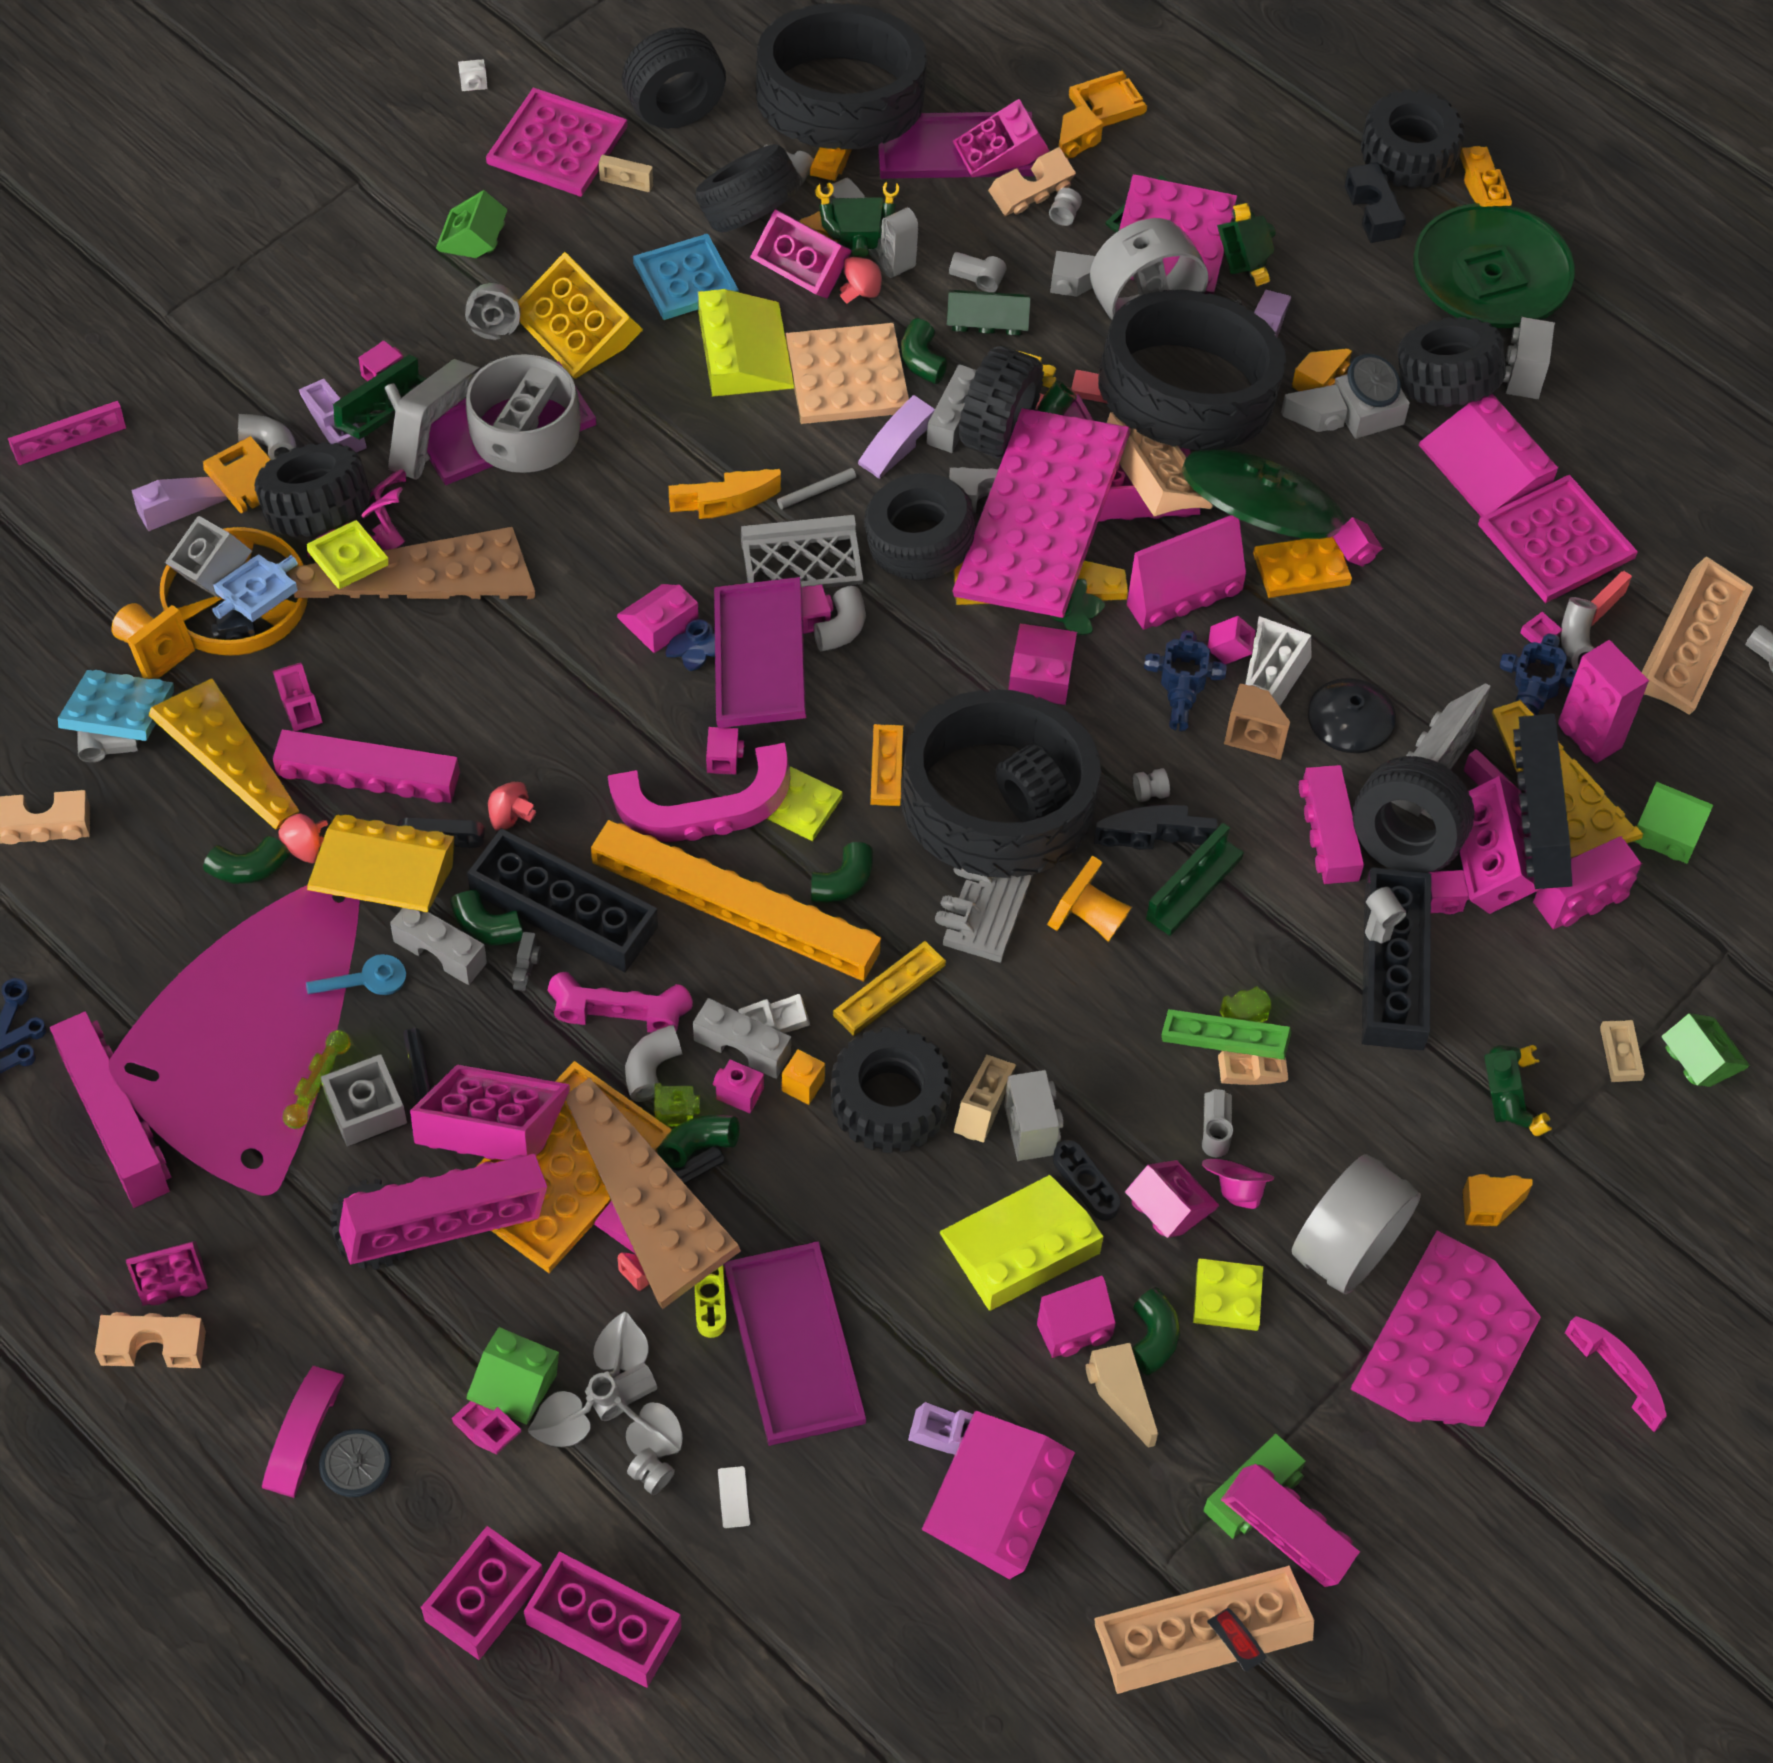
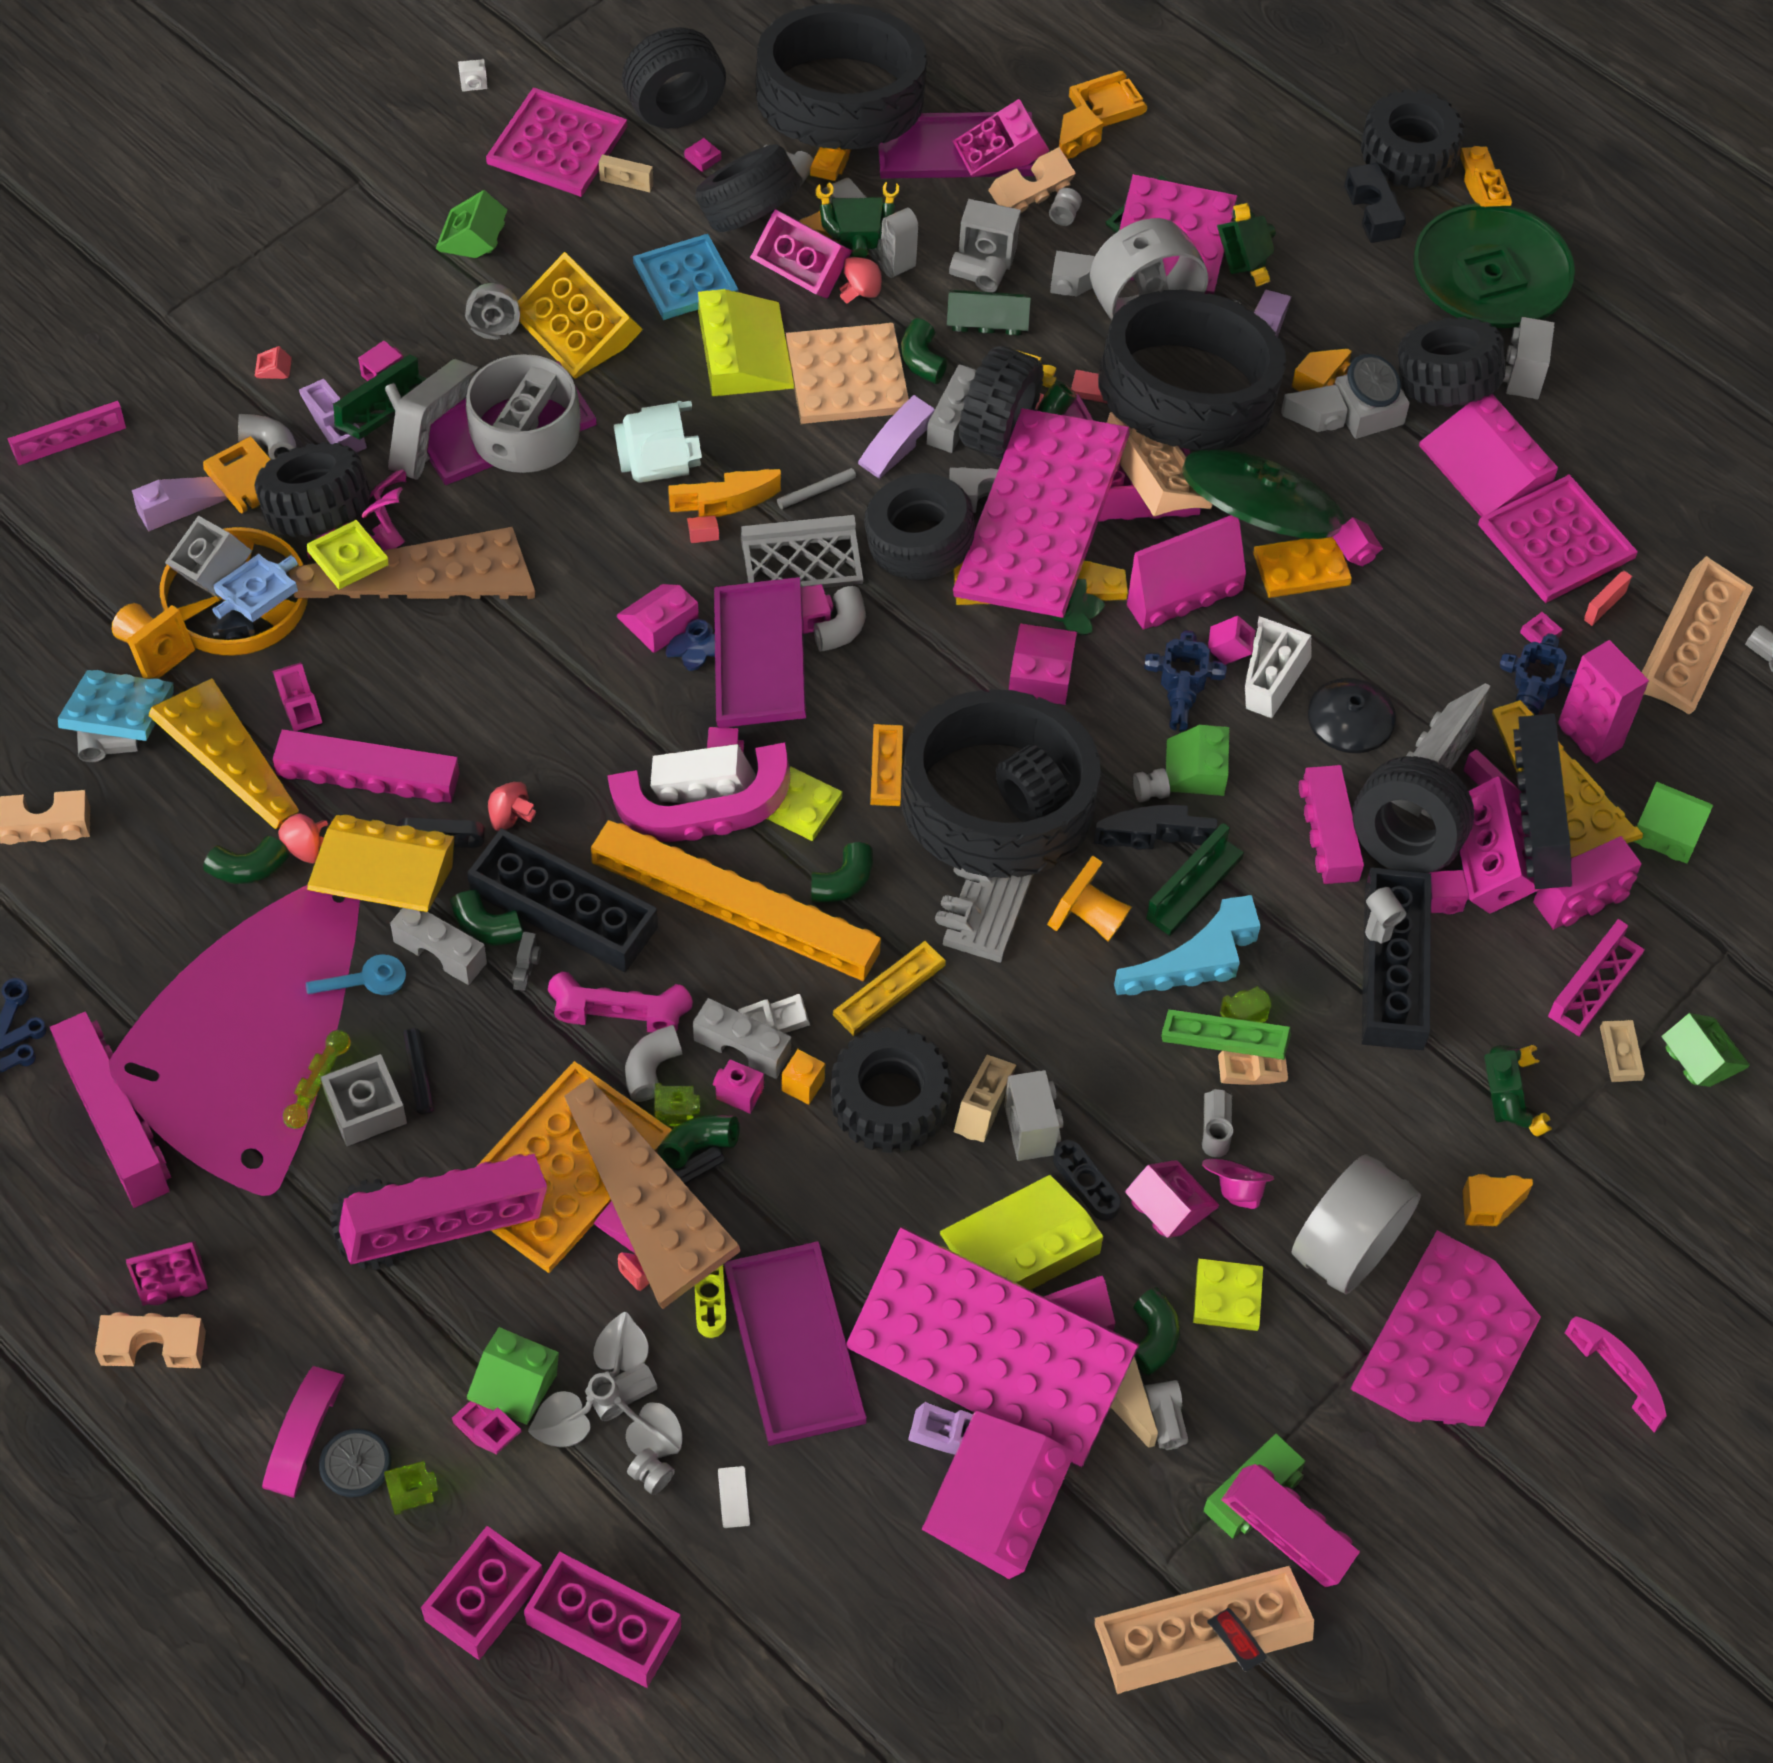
(273, 364): none -> coral slope
(406, 1477): none -> clear neon green brick
(488, 1113): dark pink slope -> none
(654, 443): none -> light aqua piece
(700, 774): none -> white wedge
(702, 154): none -> dark pink plate
(703, 529): none -> coral slope
(989, 231): none -> light grey brick
(991, 1343): none -> dark pink plate
(1166, 1407): none -> light grey piece
(1198, 760): none -> bright green slope
(1204, 958): none -> medium azure arch
(1257, 723): medium nougat slope -> none
(1576, 629): light grey cylinder -> none
(1590, 970): none -> dark pink fence

